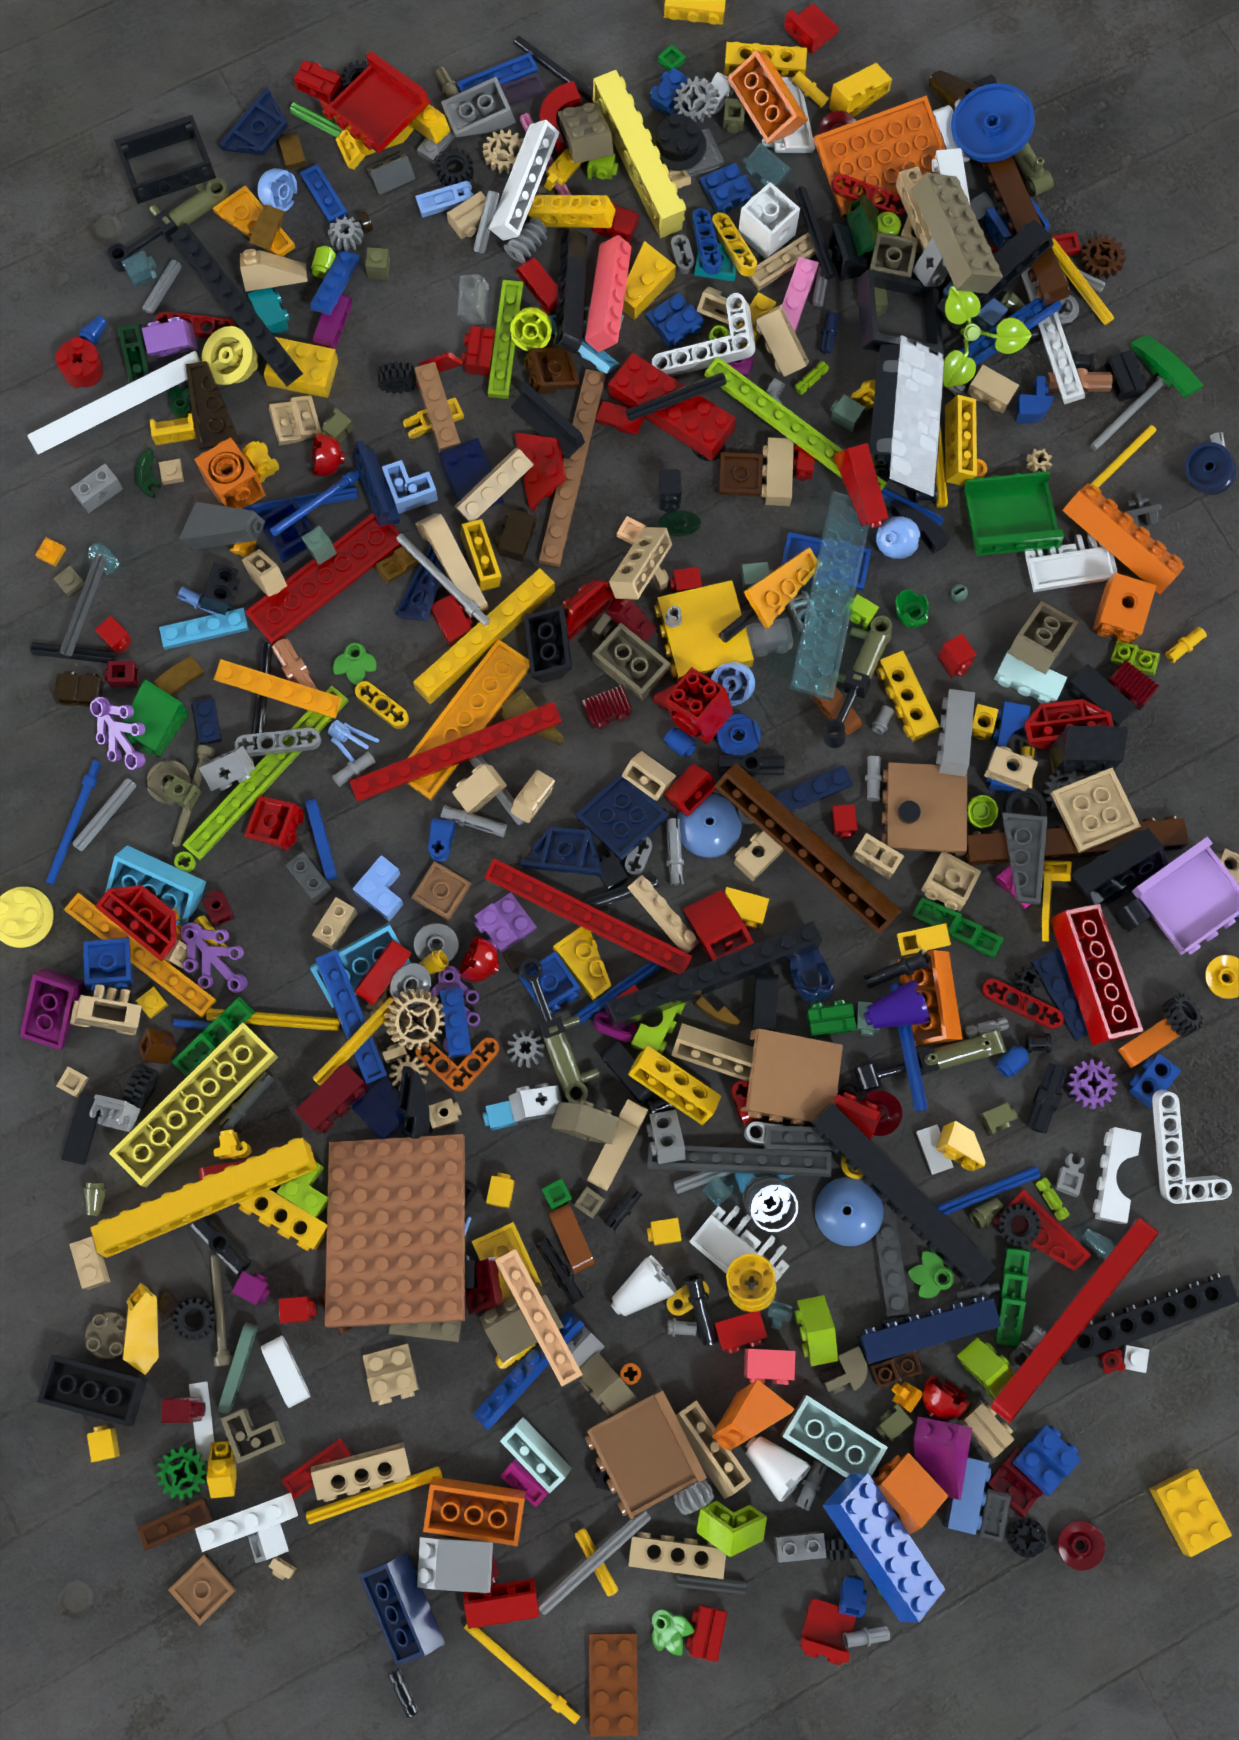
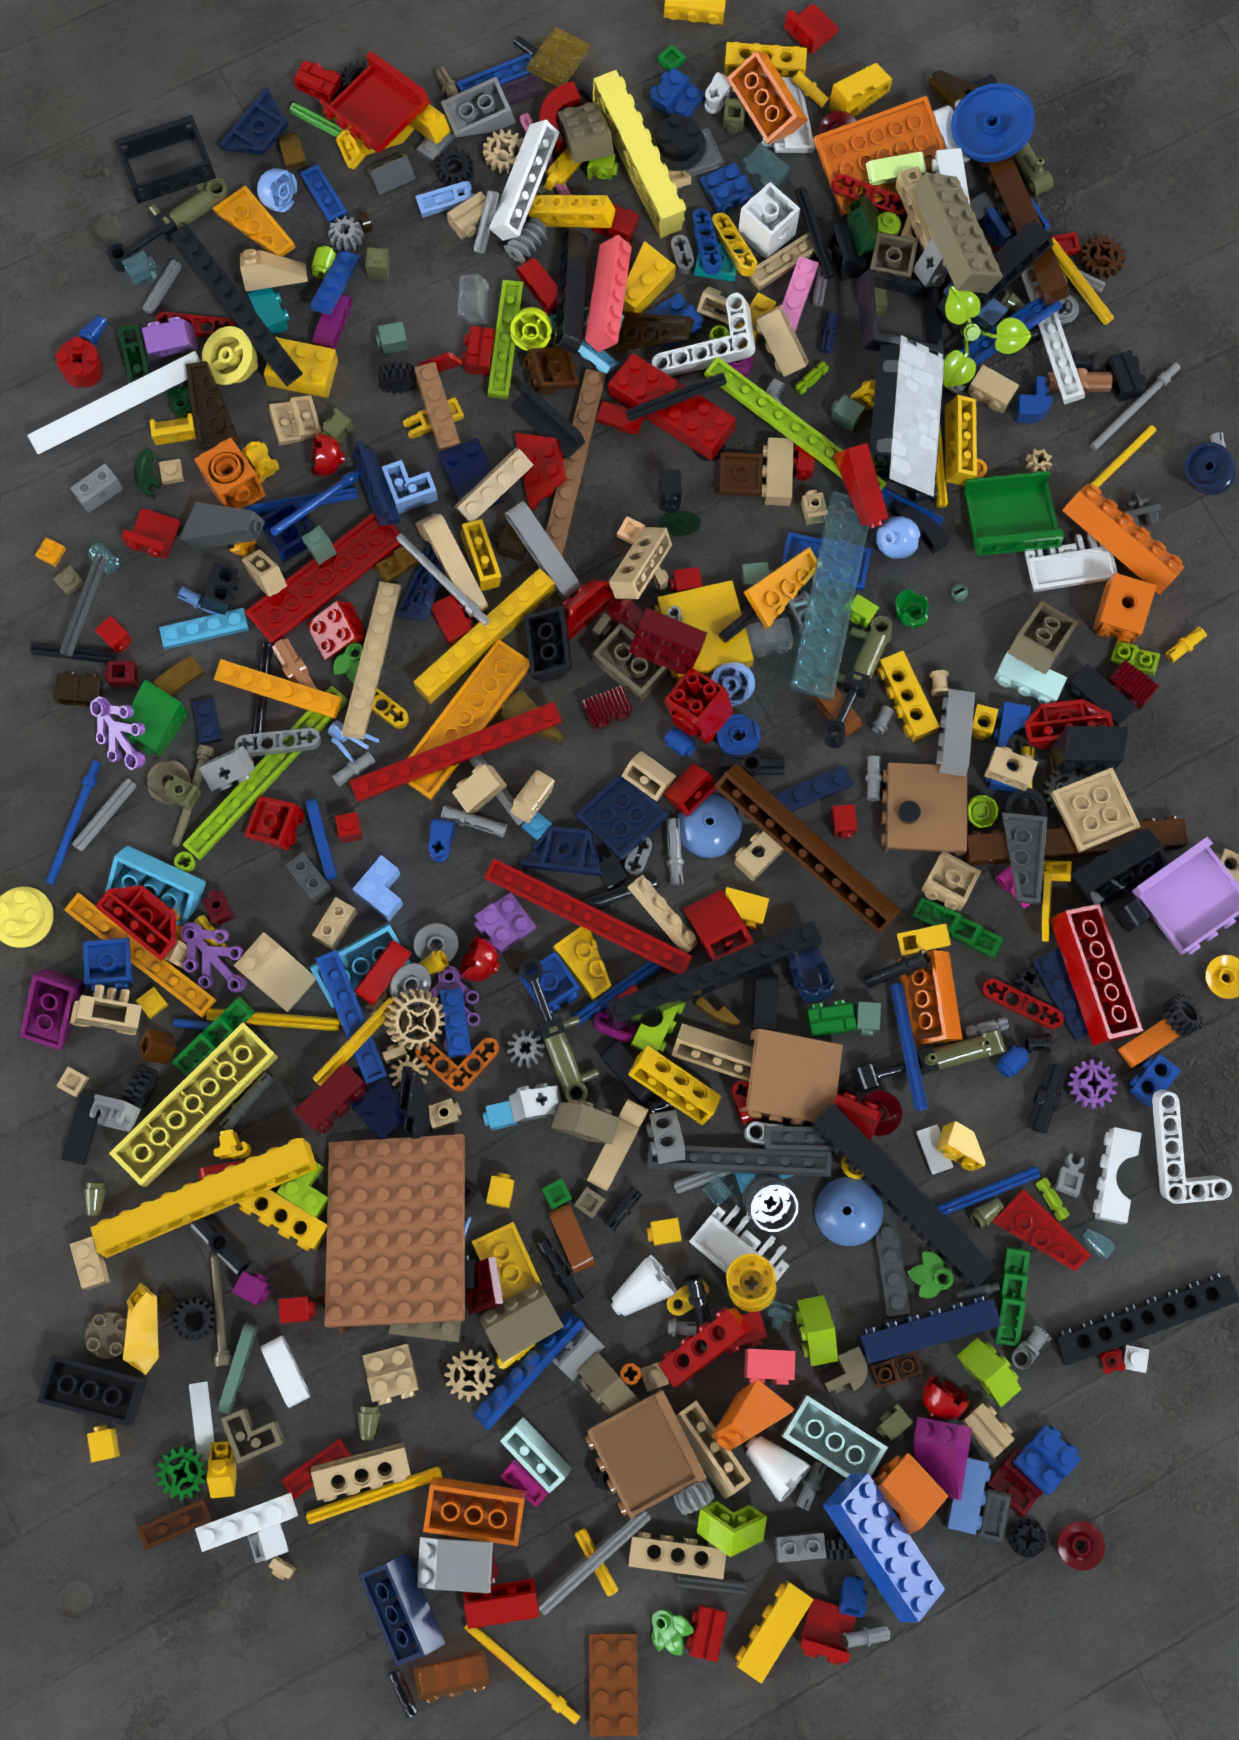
(152, 534): none -> red bracket
(182, 1410): dark red brick -> none
(202, 1590): medium nougat tile -> none
(266, 227): pearl gold slope -> none
(275, 972): none -> tan slope
(336, 628): none -> bracket
(349, 827): none -> red brick
(368, 1419): none -> olive cone
(371, 660): none -> tan plate
(392, 338): none -> sand green brick
(441, 891): medium nougat tile -> none
(452, 1676): none -> clear orange brick
(461, 1383): none -> tan gear
(537, 826): none -> dark azure plate
(538, 1318): light nougat plate -> none
(542, 550): none -> light grey beam
(558, 57): none -> clear yellow plate
(647, 330): none -> dark brown wing
(653, 1377): none -> tan plate
(659, 697): red slope -> none
(667, 641): none -> dark red brick
(690, 93): light grey gear -> none
(735, 1330): none -> red brick
(774, 1631): none -> yellow brick
(811, 513): none -> tan brick
(877, 856): tan brick -> none
(887, 169): none -> yellowish green beam
(898, 1008): dark purple cone -> none
(906, 1396): light orange tile -> none
(939, 683): none -> tan bush
(957, 656): red brick -> none
(998, 1118): olive brick -> none
(1033, 1224): black tyre -> none
(1074, 1320): red beam -> none
(1167, 365): green slope -> none
(1190, 1512): yellow brick -> none

